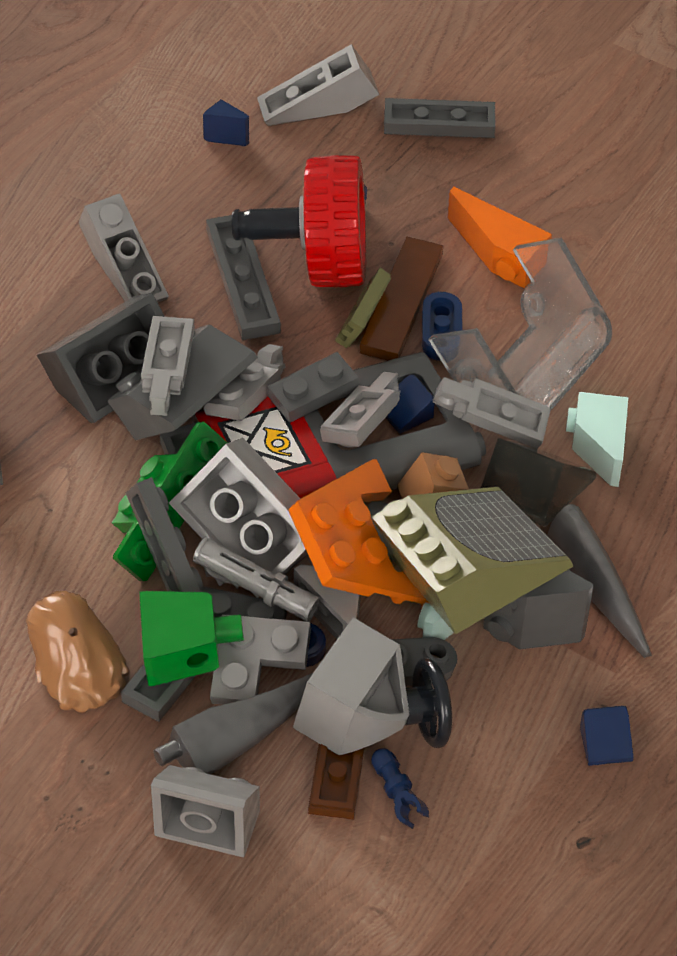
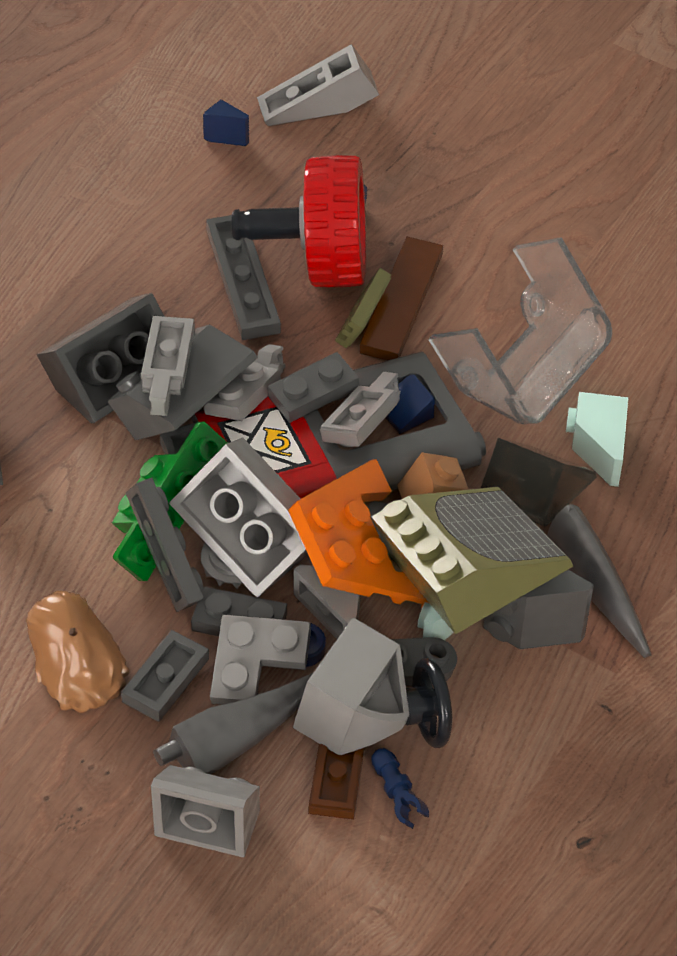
(120, 249): light grey slope -> none
(183, 634): green torso -> none
(272, 587): light grey pin -> none
(439, 118): dark grey plate -> none
(439, 315): dark blue plate -> none
(493, 234): orange slope -> none
(495, 409): light grey hinge -> none
(606, 735): dark blue slope -> none

